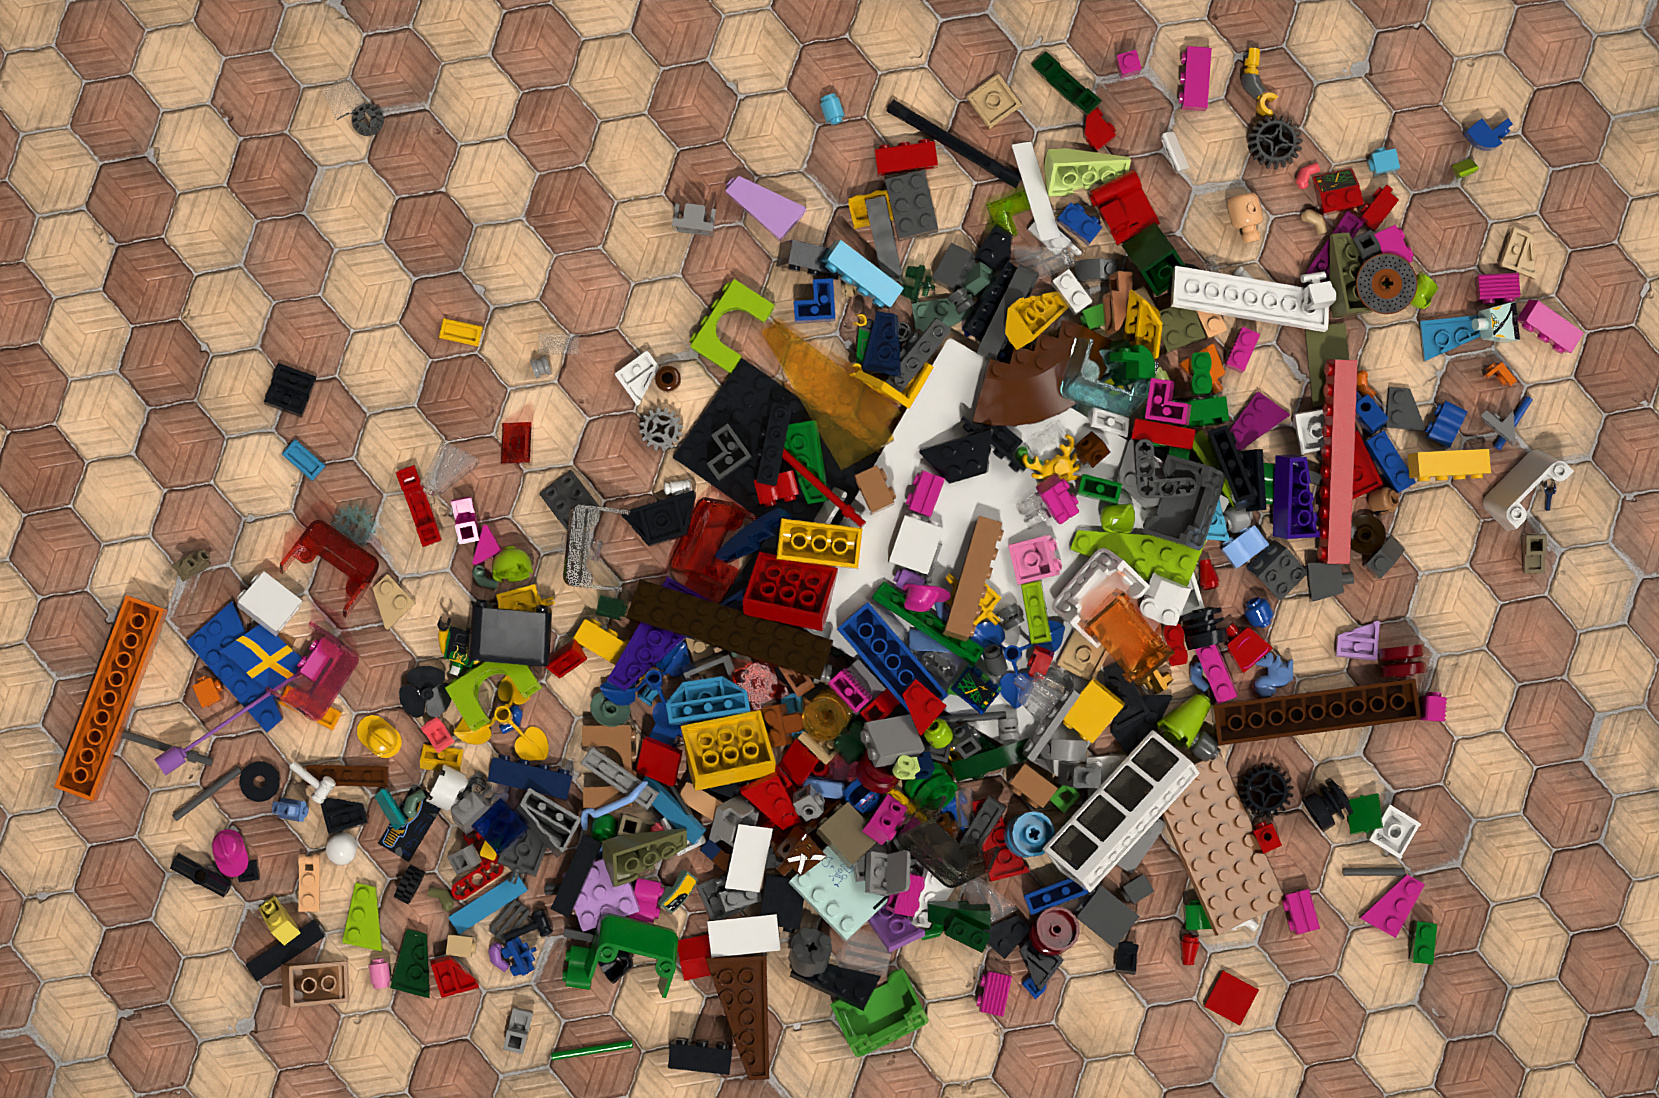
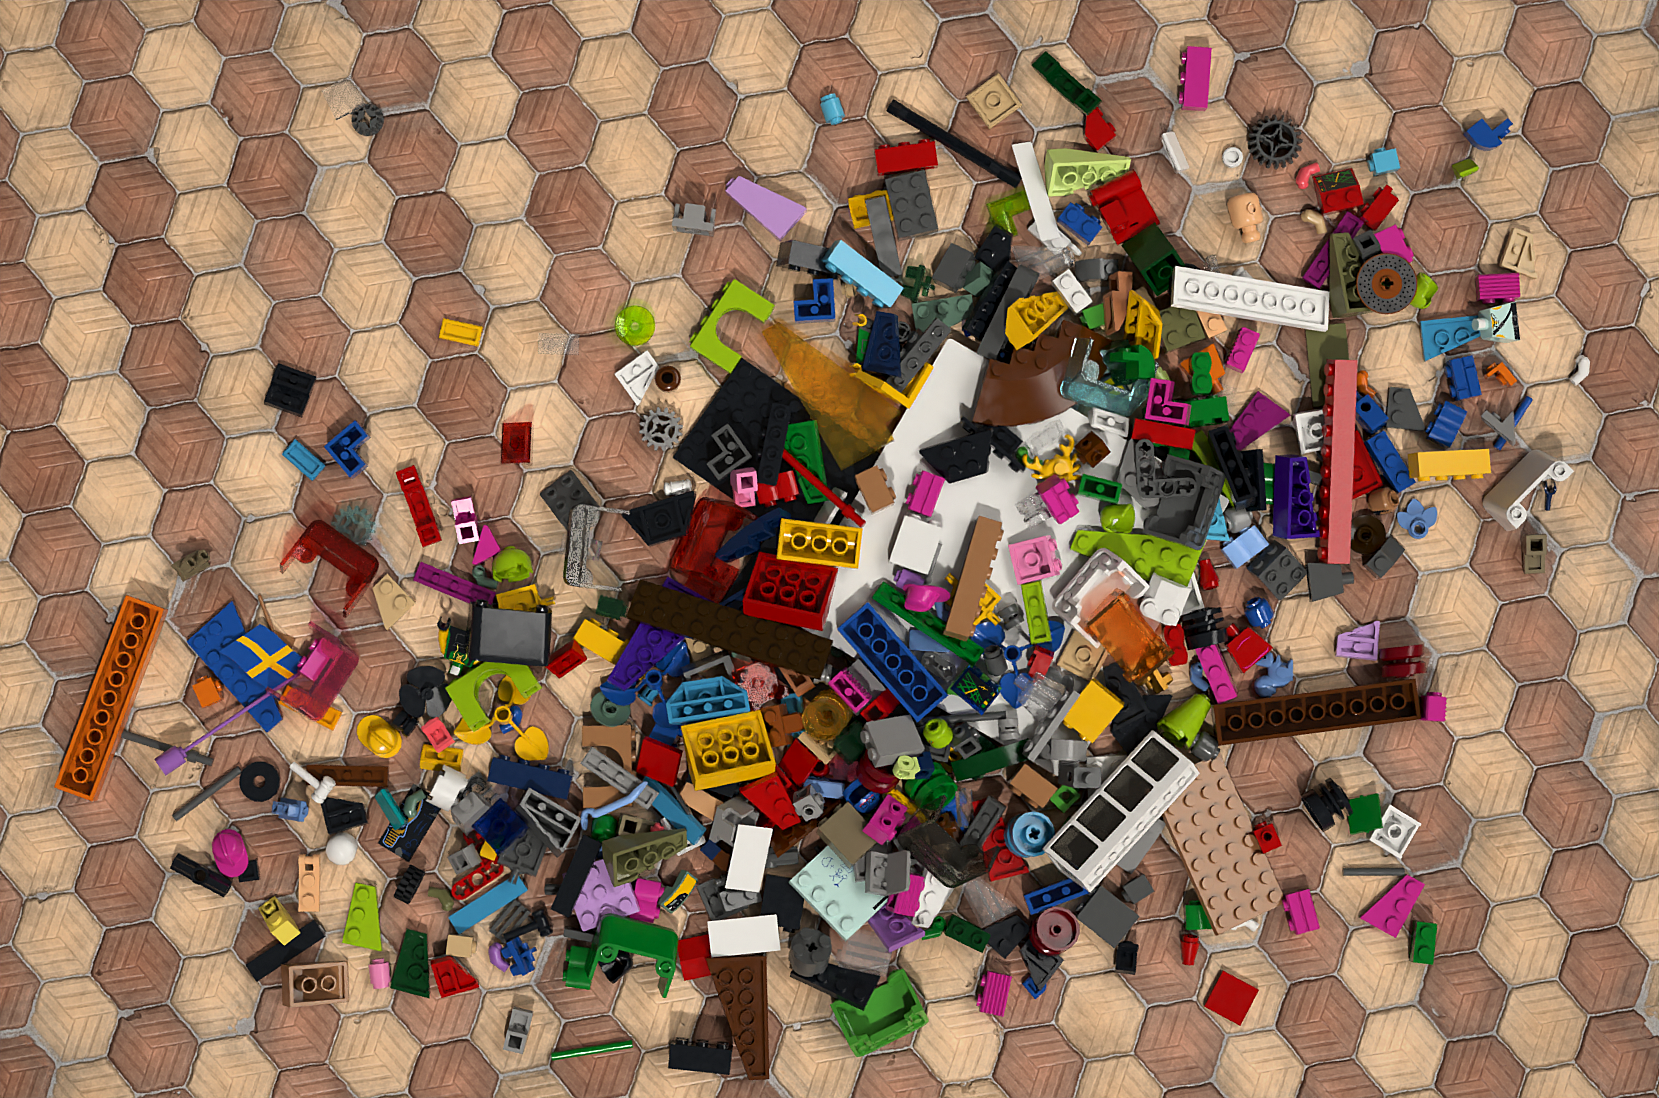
(269, 603): white brick -> none
(344, 448): none -> blue brick
(408, 727): none -> black wheel
(447, 469): clear slope -> none
(452, 584): none -> magenta plate
(540, 366): light grey wheel -> none
(632, 315): none -> clear neon green dish
(743, 486): none -> bright pink brick
(798, 853): reddish brown torso -> none
(922, 705): red wing -> none
(961, 300): dark grey wheel -> none
(975, 914): dark green slope -> none
(1128, 64): dark pink brick -> none
(1232, 157): none -> white tile
(1252, 84): yellow piece -> none
(1264, 799): black gear -> none
(1317, 294): white brick -> none
(1418, 516): none -> medium blue plate
(1463, 378): none -> blue brick
(1549, 327): brick -> none
(1583, 369): none -> white arm

